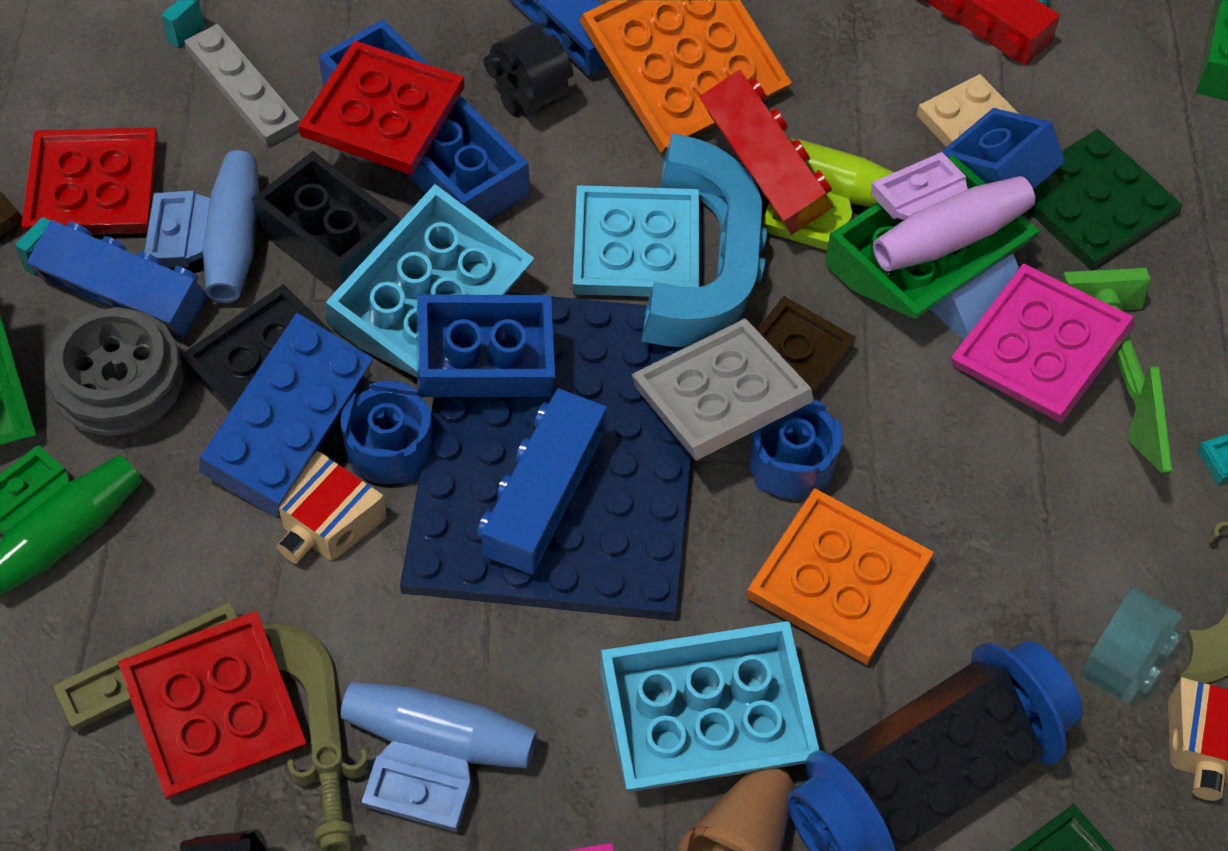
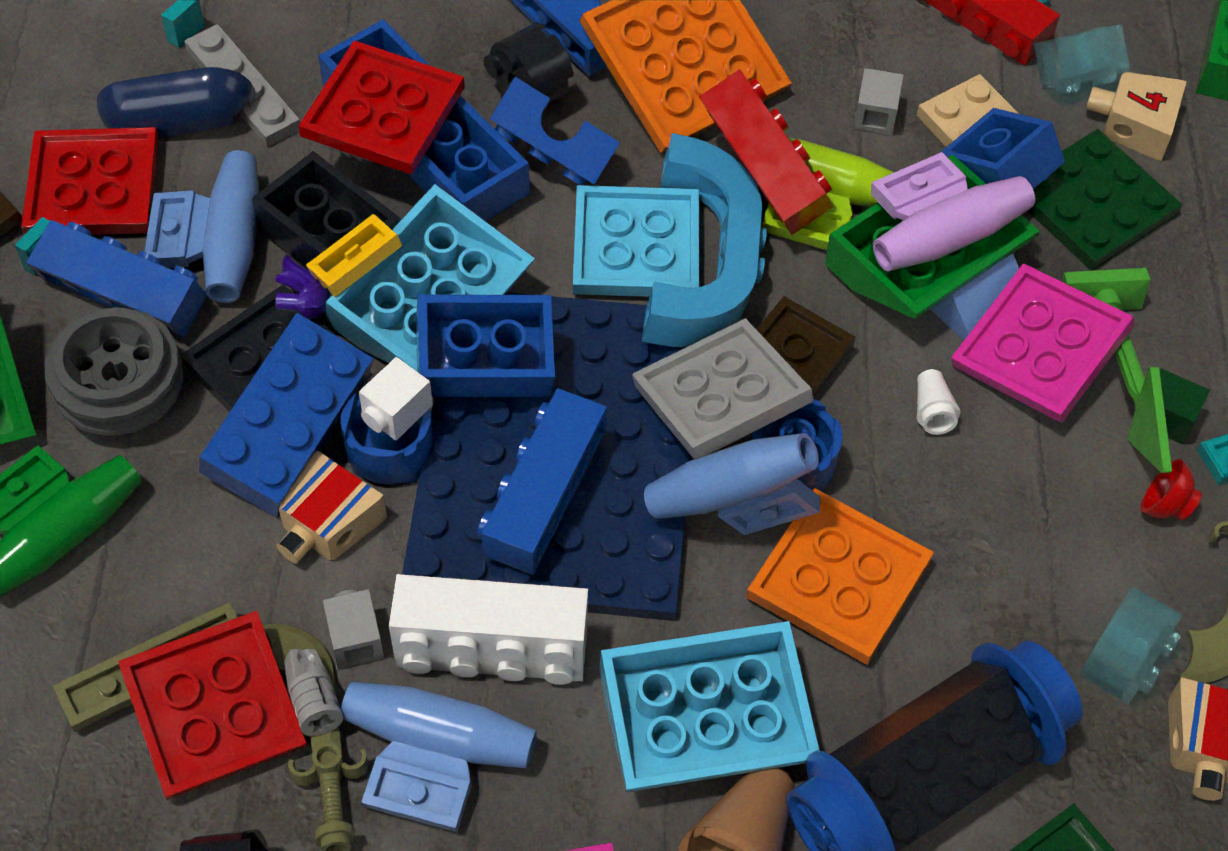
(176, 101): none -> dark blue brick
(311, 294): none -> dark purple piece
(311, 693): none -> light grey hinge
(353, 628): none -> light grey brick
(354, 255): none -> yellow tile
(395, 399): none -> white brick
(489, 628): none -> white brick
(521, 116): none -> blue arch
(747, 483): none -> medium blue plate
(878, 101): none -> light grey brick
(935, 403): none -> white cone
(1082, 57): none -> clear light blue brick
(1140, 111): none -> tan torso
(1172, 493): none -> red piece
(1181, 404): none -> dark green brick

